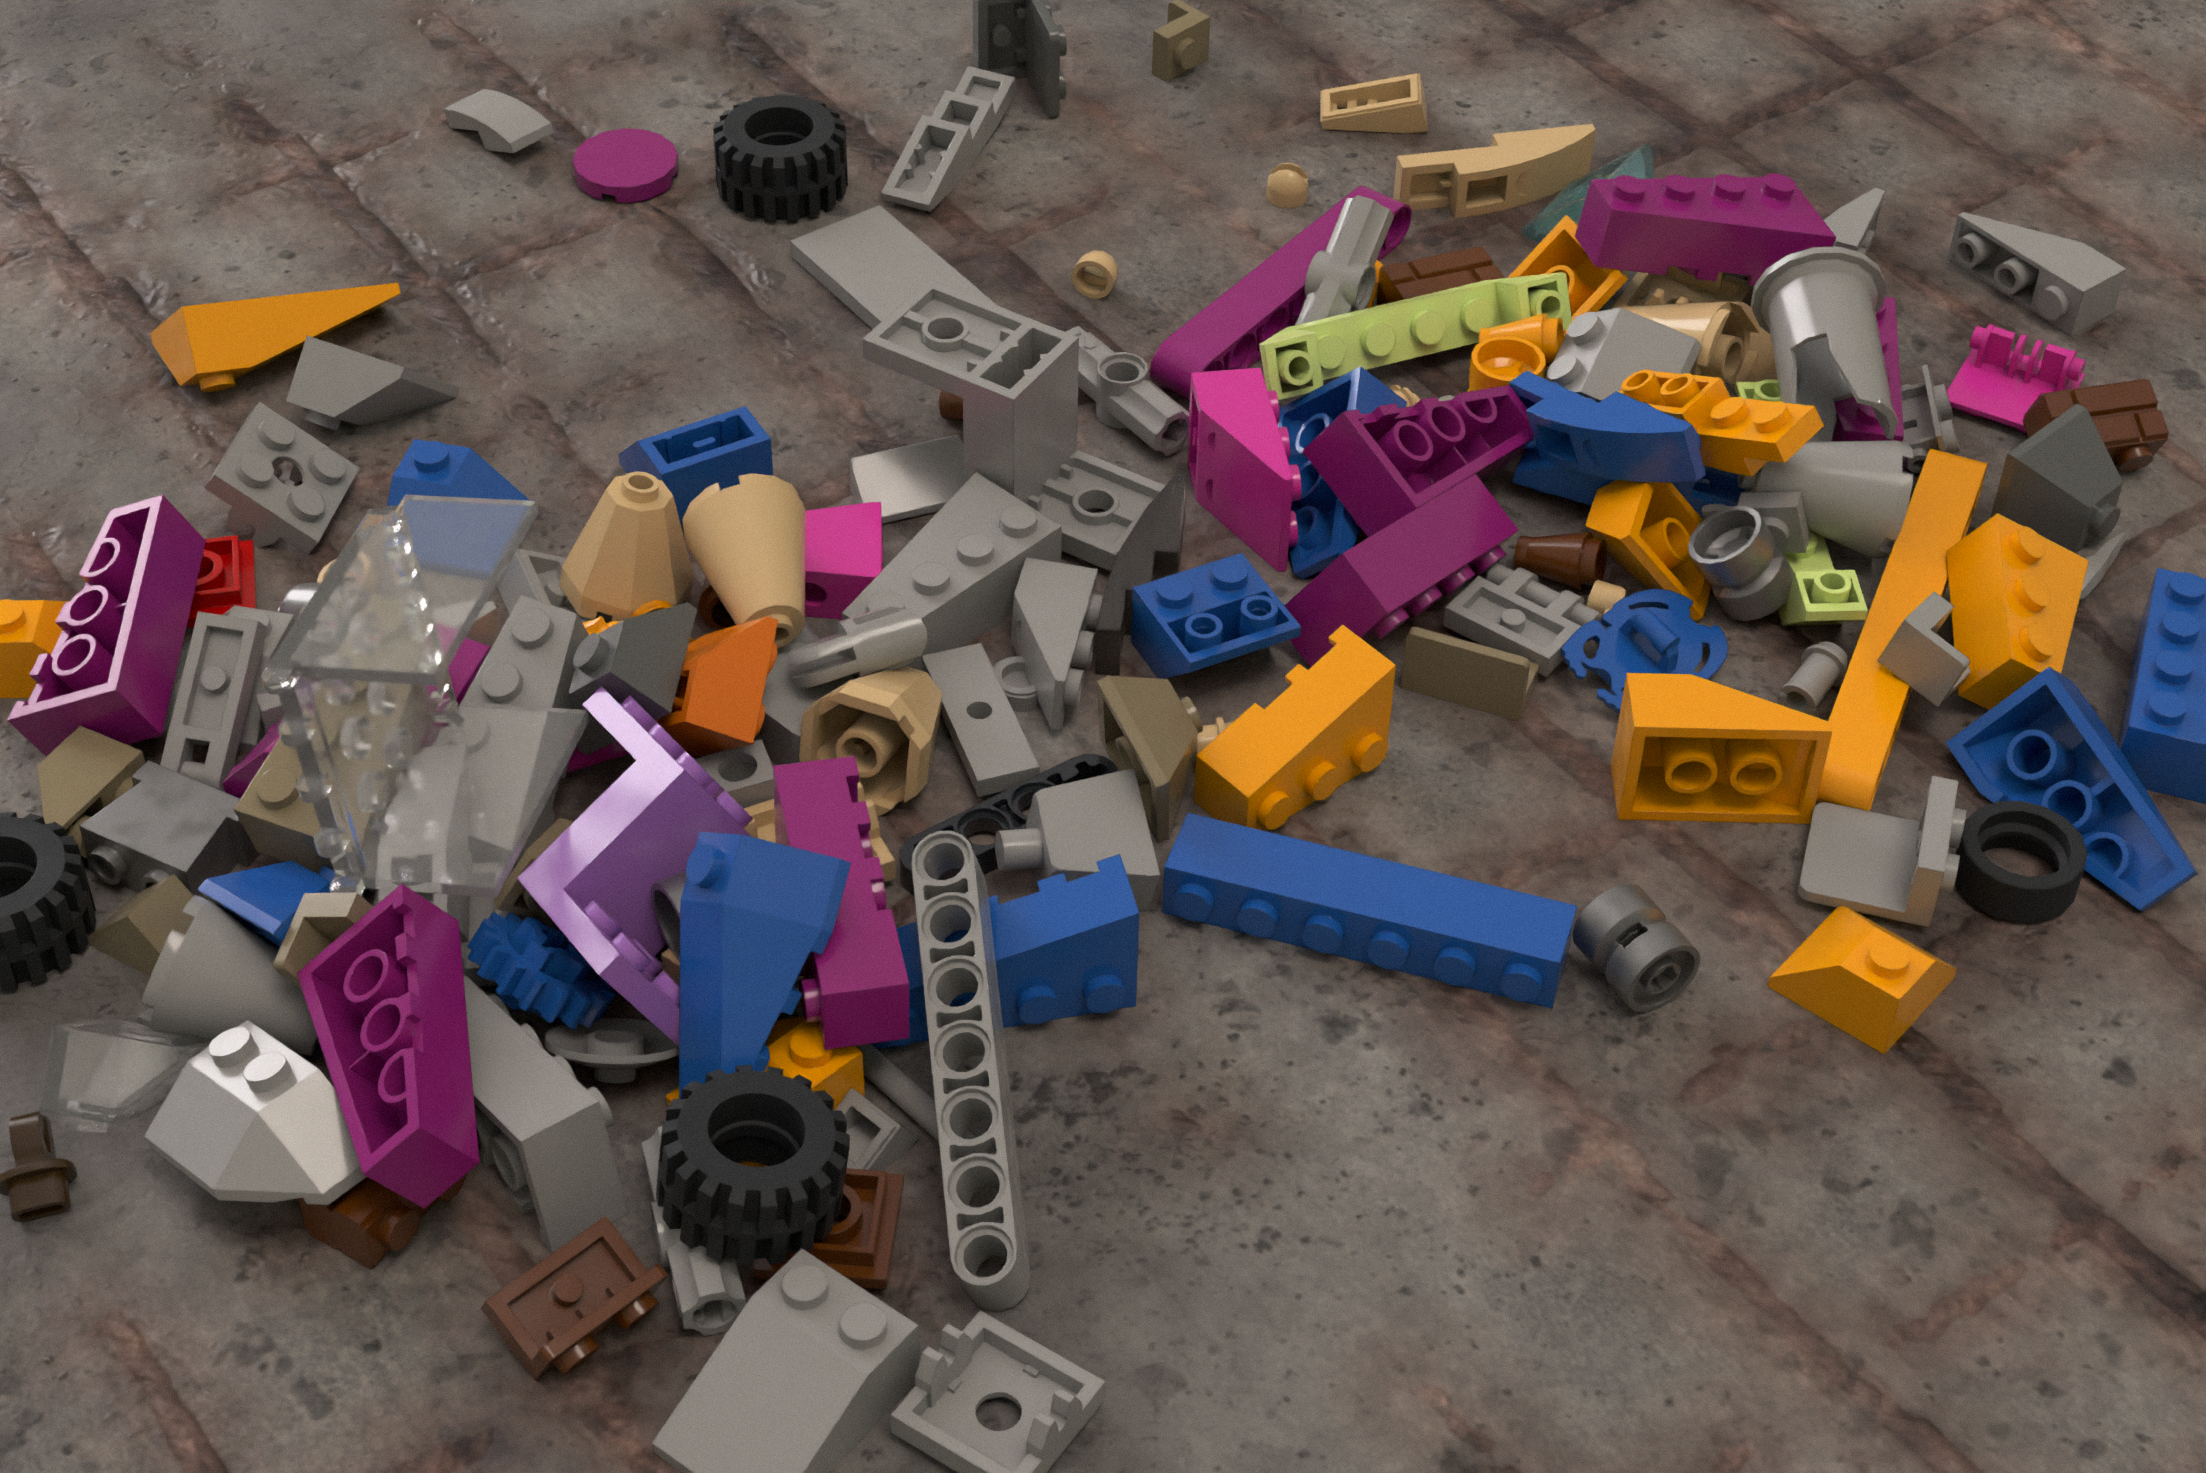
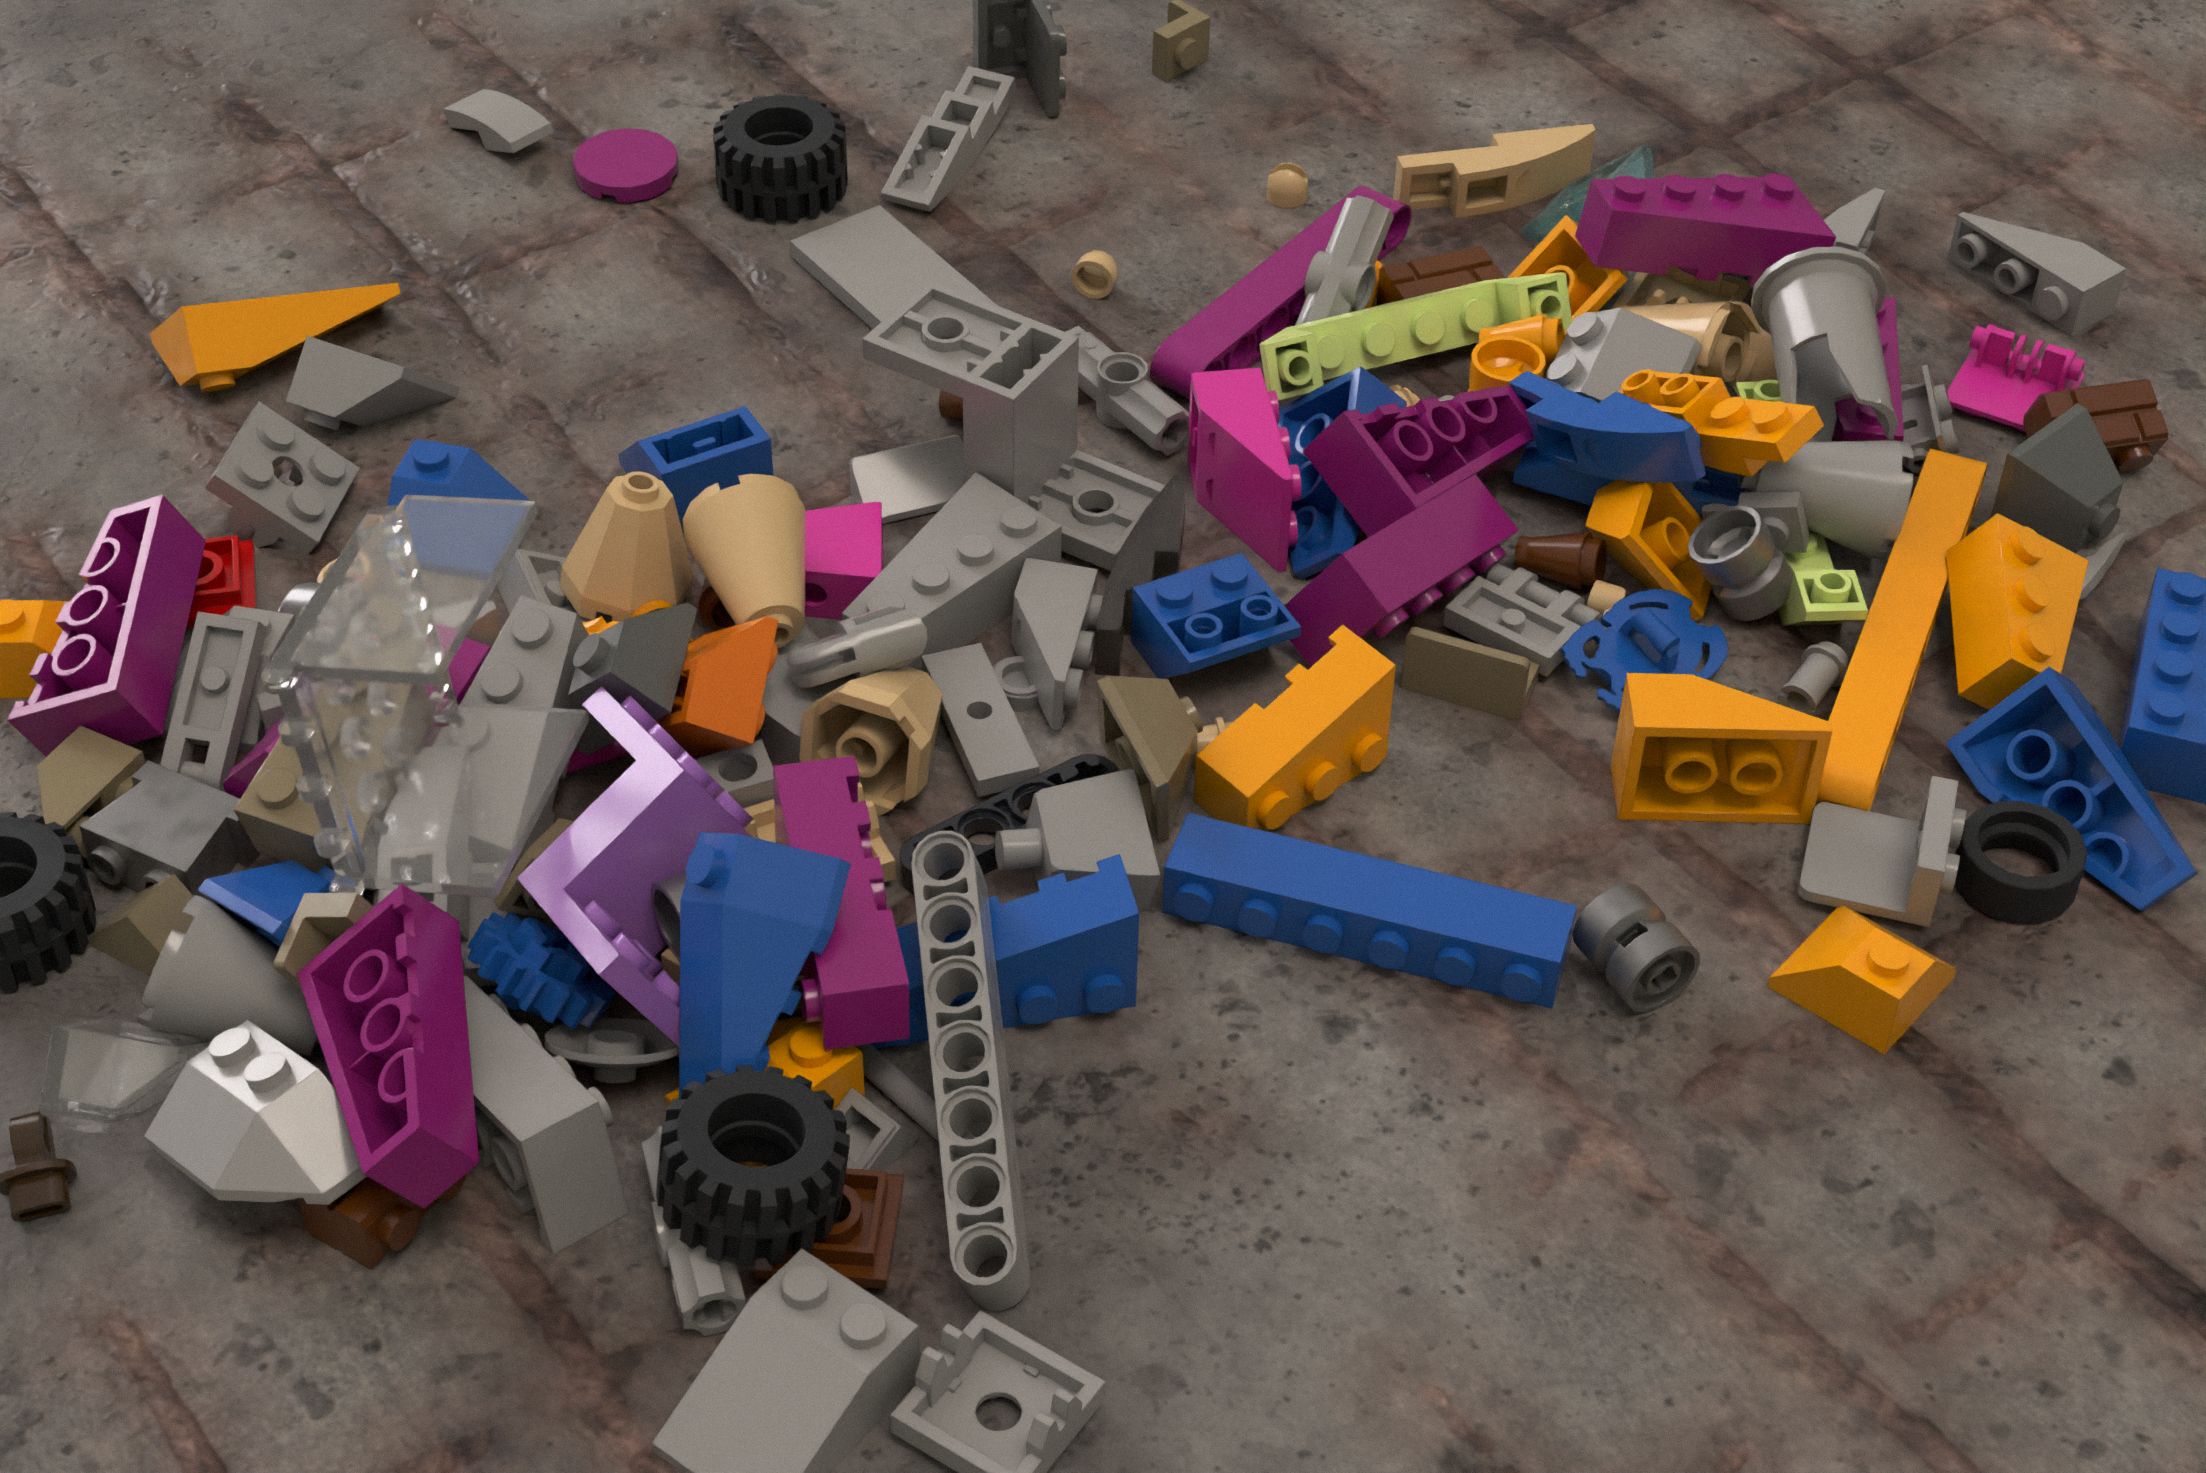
(572, 1298): reddish brown bracket -> none
(1376, 106): tan slope -> none
(1923, 656): light grey panel -> none

